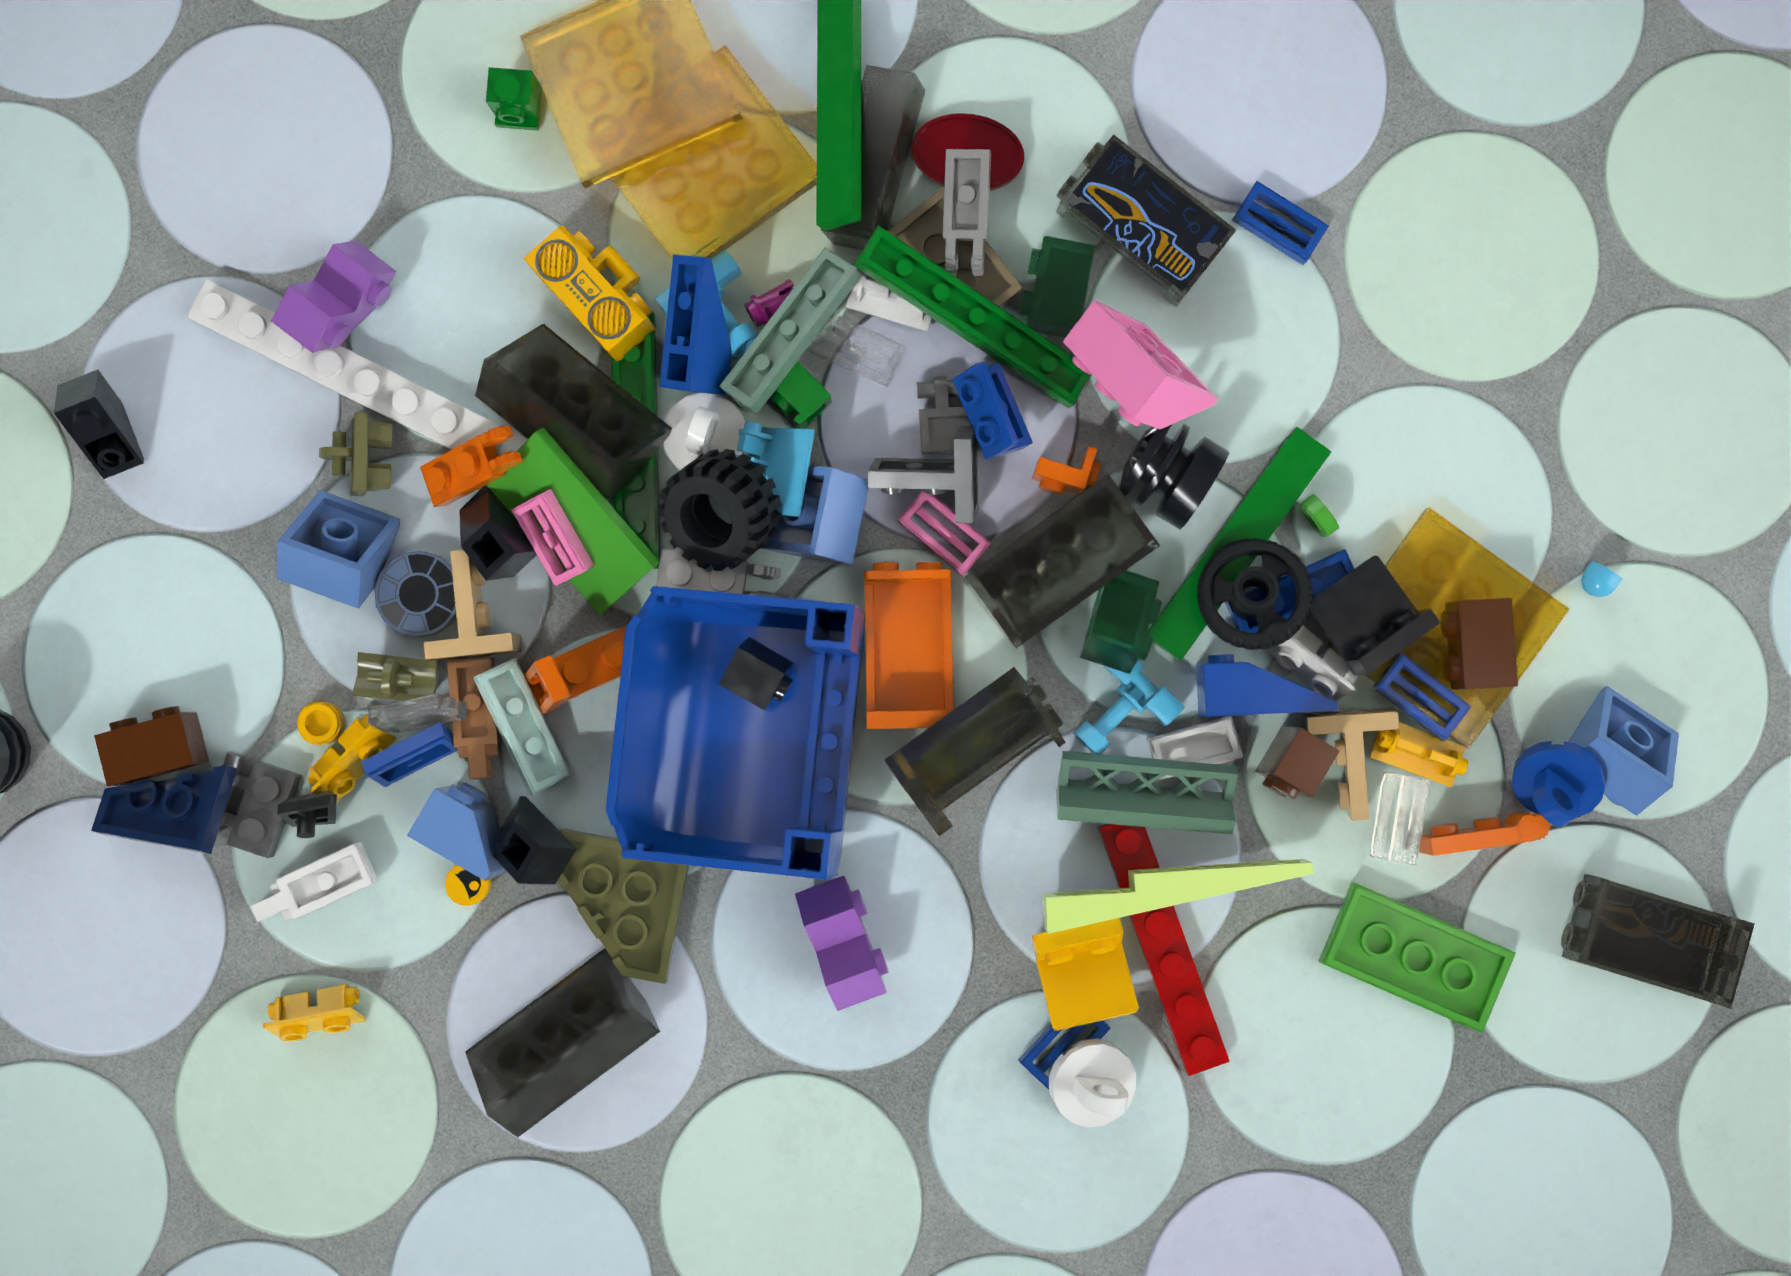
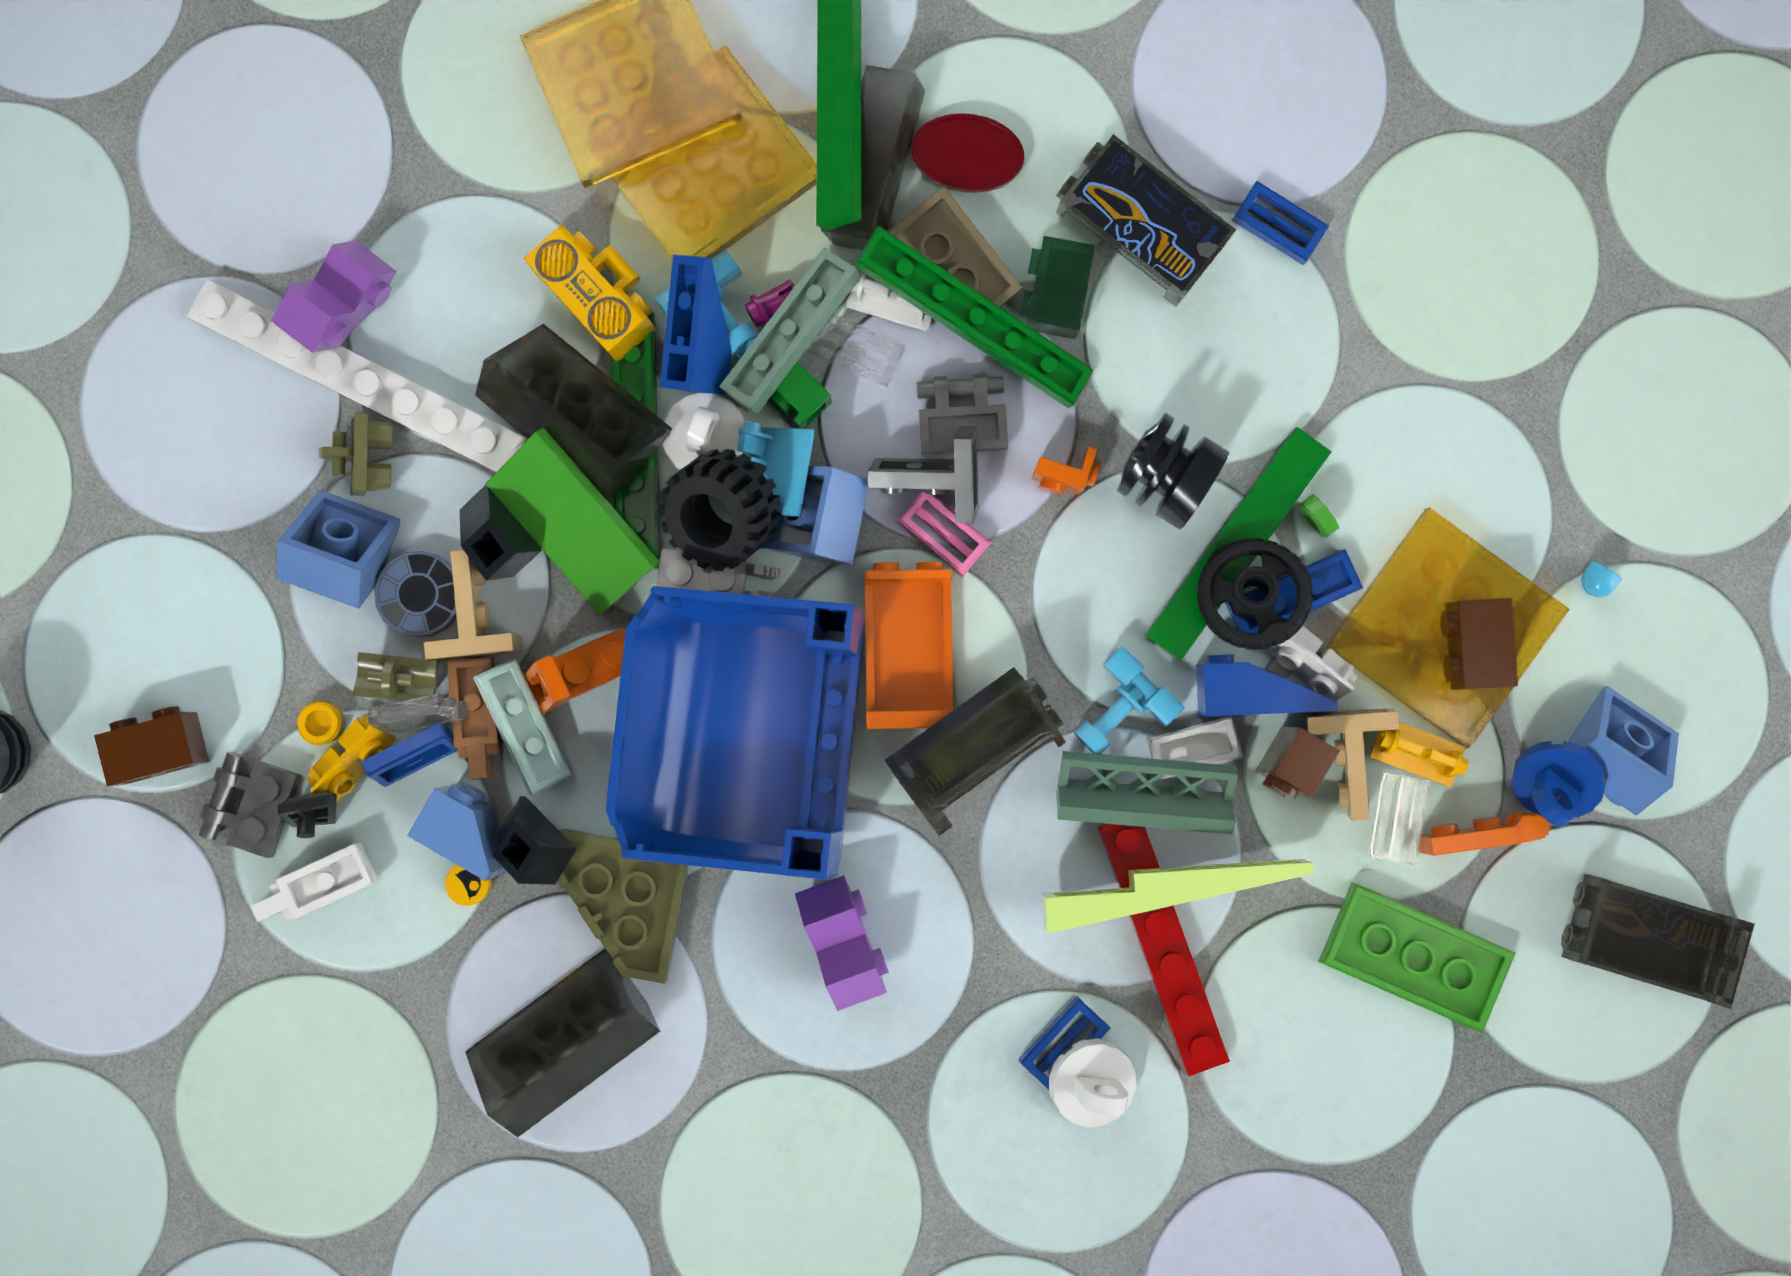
(98, 423): black slope -> none
(168, 812): dark blue wing -> none
(332, 1014): yellow hinge -> none
(469, 467): orange hinge -> none
(514, 98): green brick -> none
(557, 535): bright pink tile -> none
(757, 674): black brick -> none
(966, 205): light grey hinge -> none
(992, 410): blue bracket -> none
(1061, 561): clear smoke slope -> none
(1084, 974): yellow bracket -> none
(1121, 622): clear green brick -> none
(1136, 368): bright pink slope -> none
(1369, 617): black bracket -> none
(1391, 675): blue tile -> none

